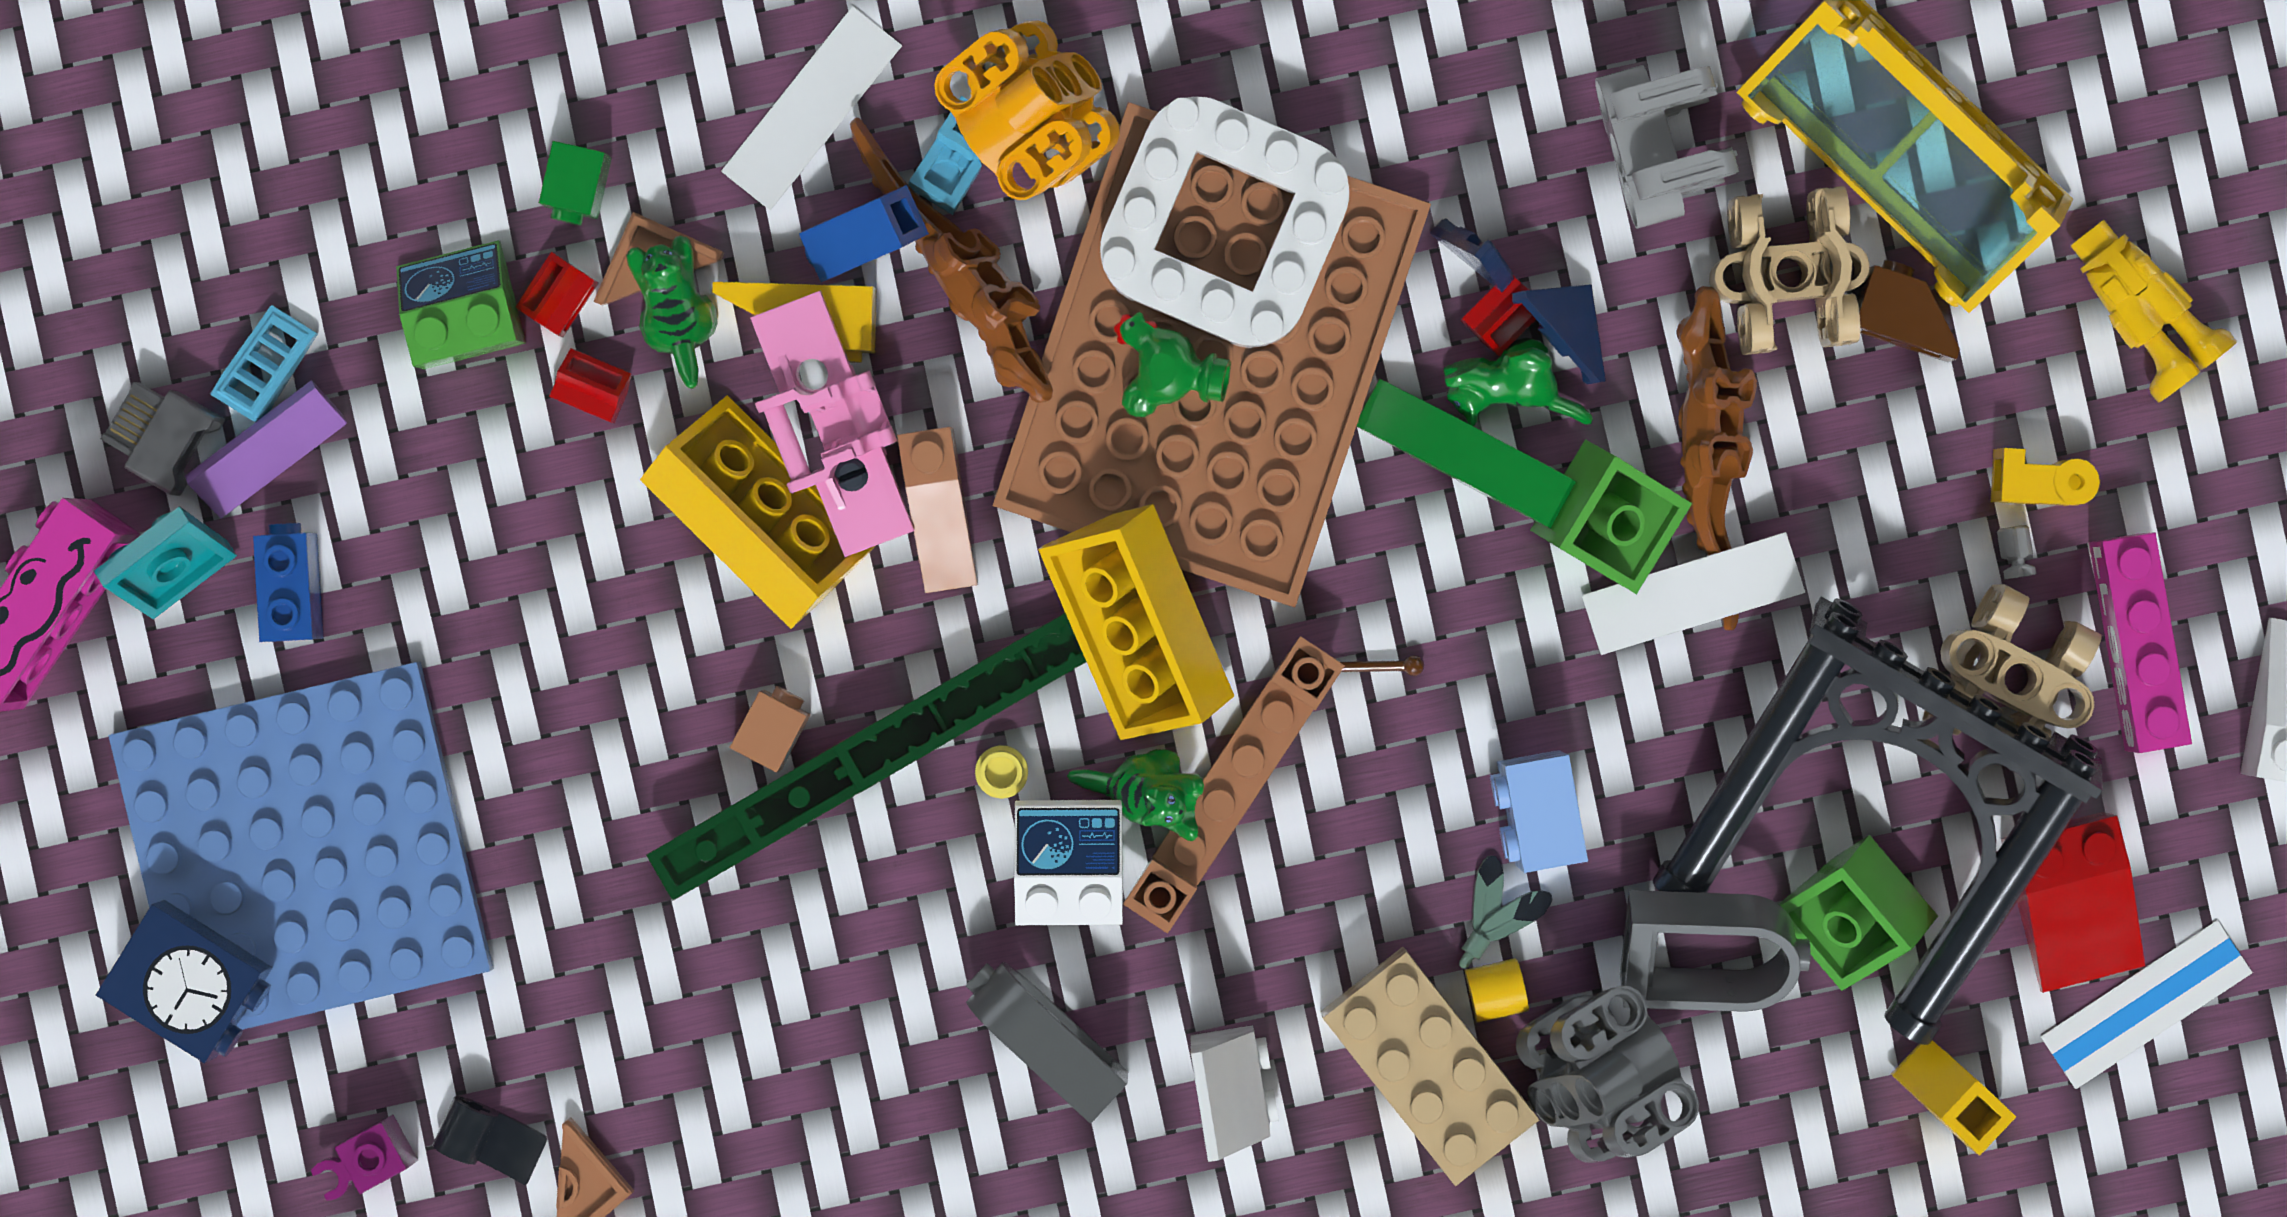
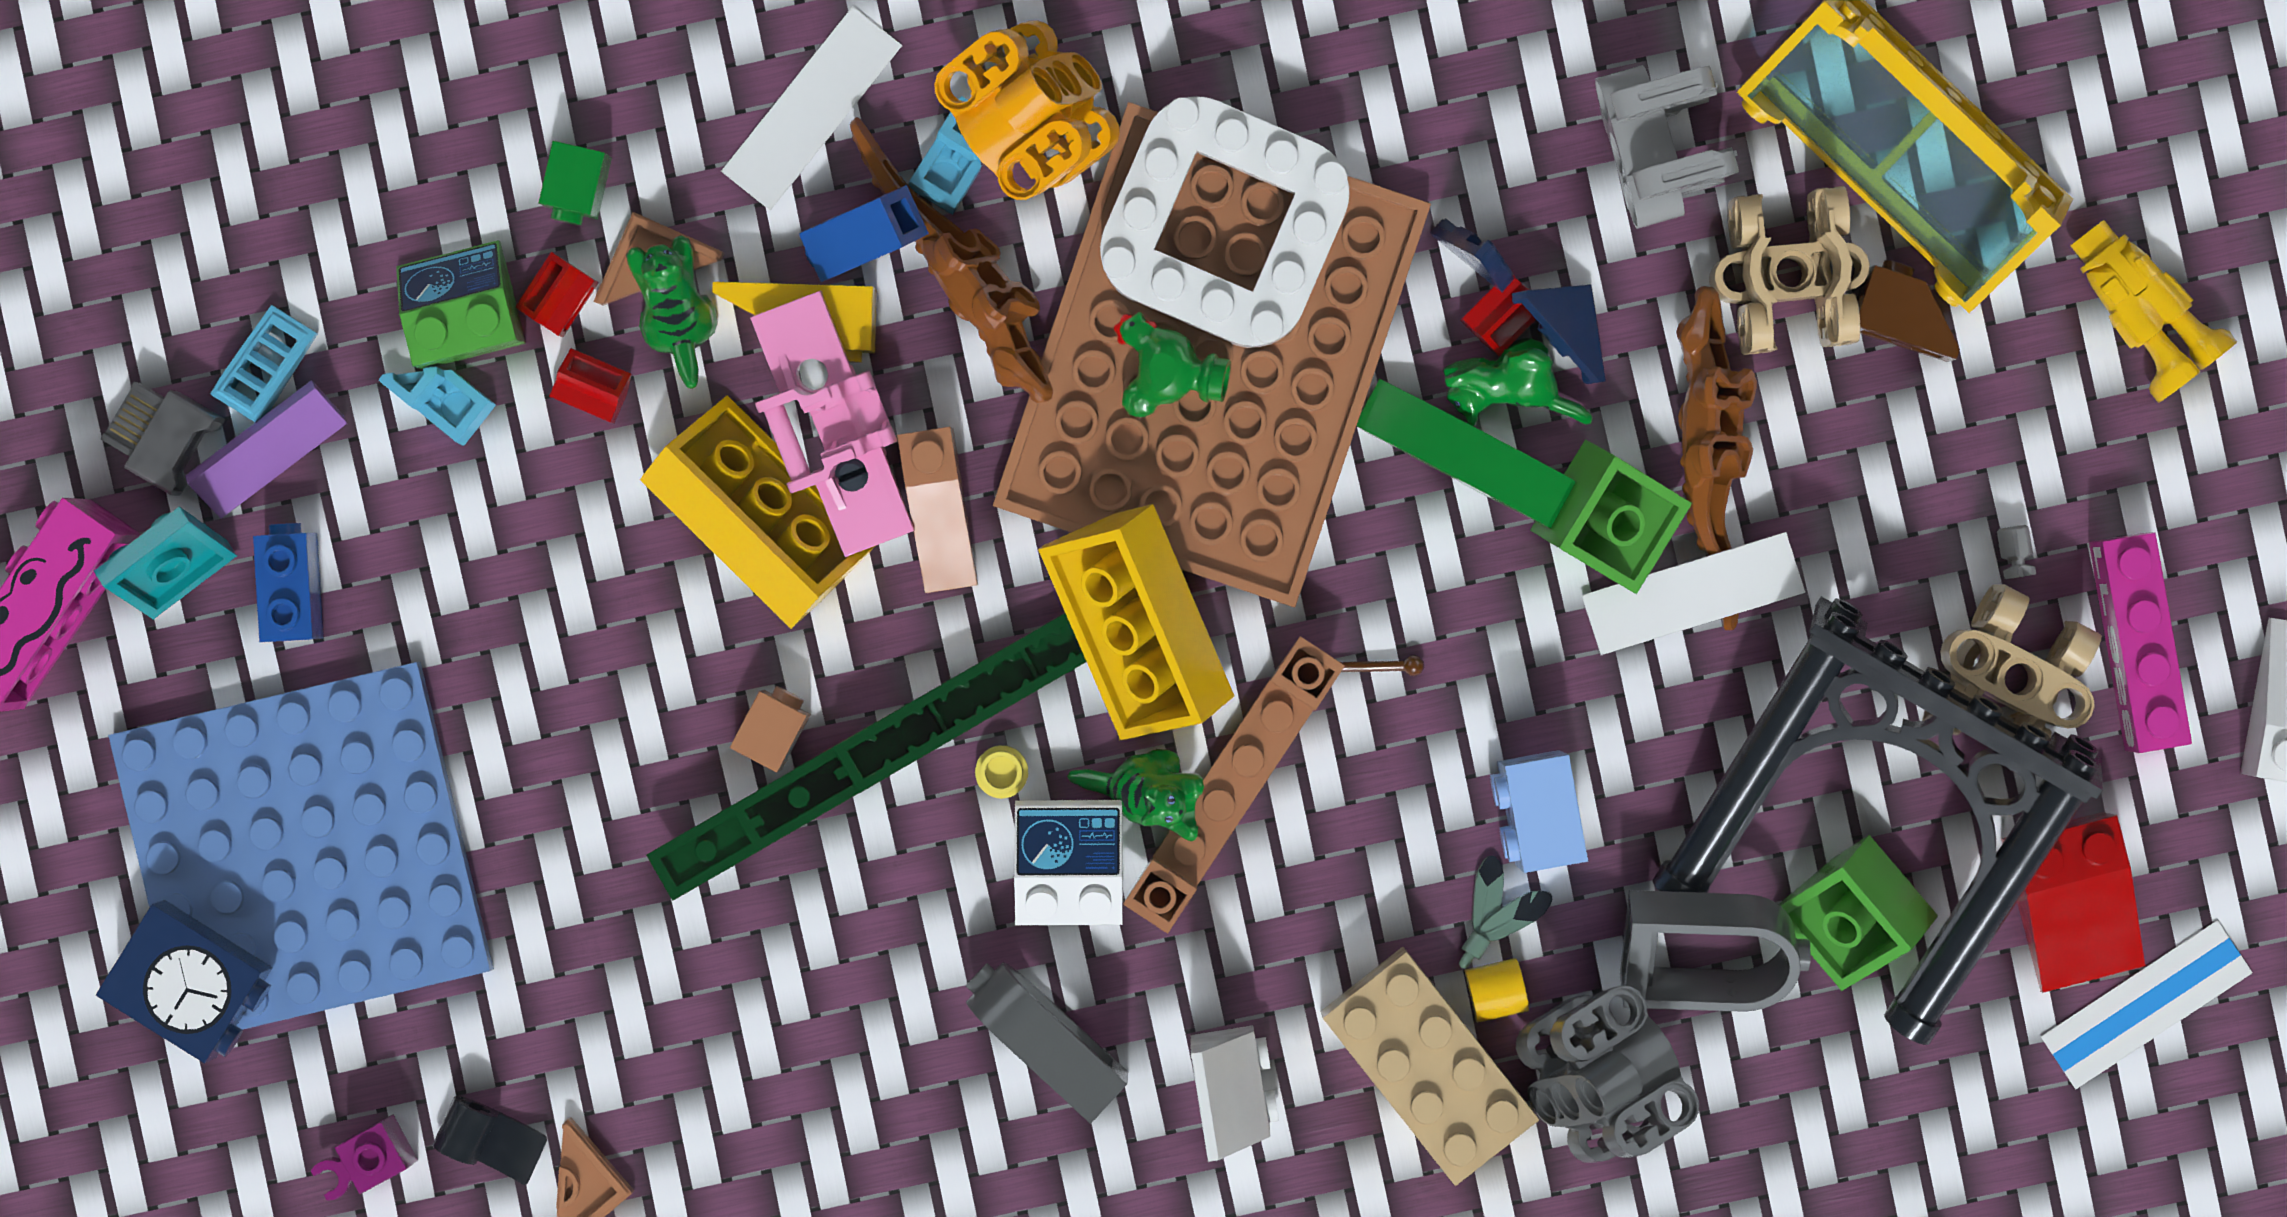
(443, 399): none -> medium azure slope
(1953, 1096): yellow slope -> none
(2055, 484): yellow leg -> none

